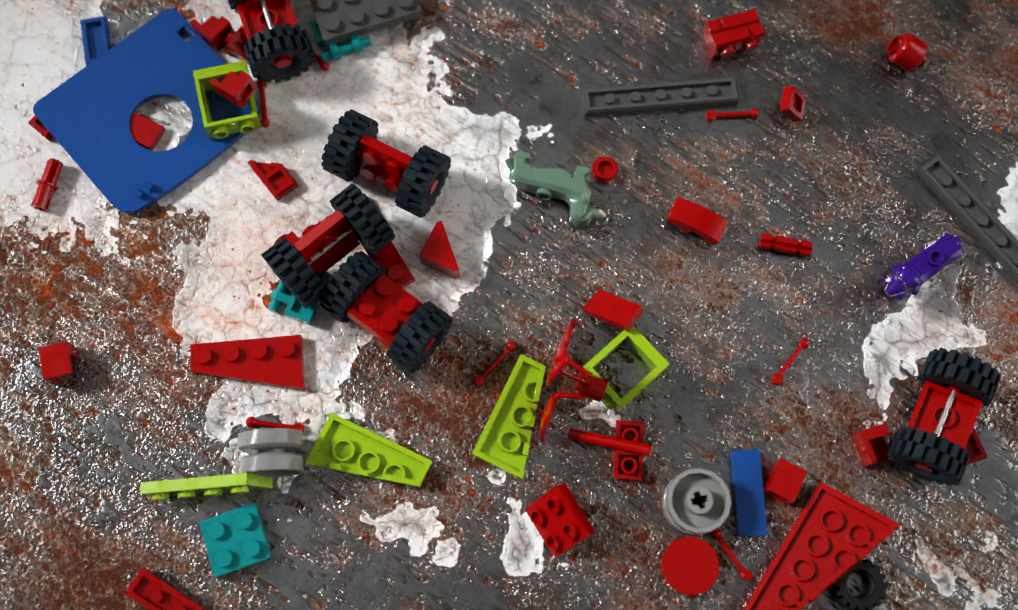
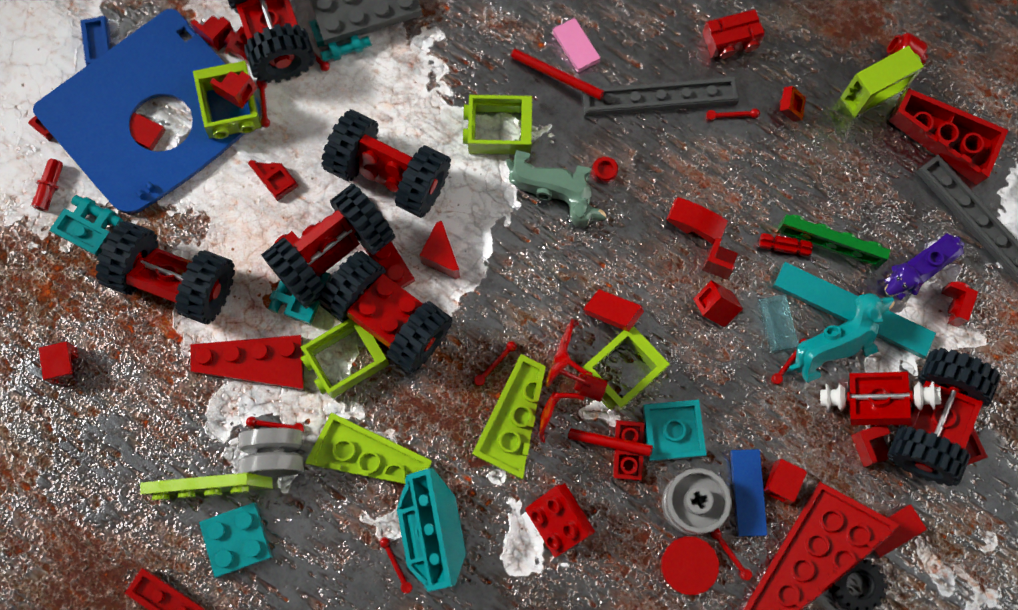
(81, 232): none -> teal plate
(134, 263): none -> black plate
(331, 337): none -> lime window
(406, 587): none -> red hinge
(431, 530): none -> teal wedge
(498, 104): none -> lime window
(557, 74): none -> red bar
(576, 45): none -> bright pink tile
(674, 430): none -> teal plate
(718, 303): none -> red panel
(720, 260): none -> red panel
(778, 323): none -> clear light blue tile
(841, 243): none -> green plate
(842, 305): none -> teal tile
(845, 339): none -> teal animal
(880, 398): none -> red plate
(881, 81): none -> lime window
(910, 527): none -> red tile
(958, 137): none -> red wedge
(962, 303): none -> red bracket

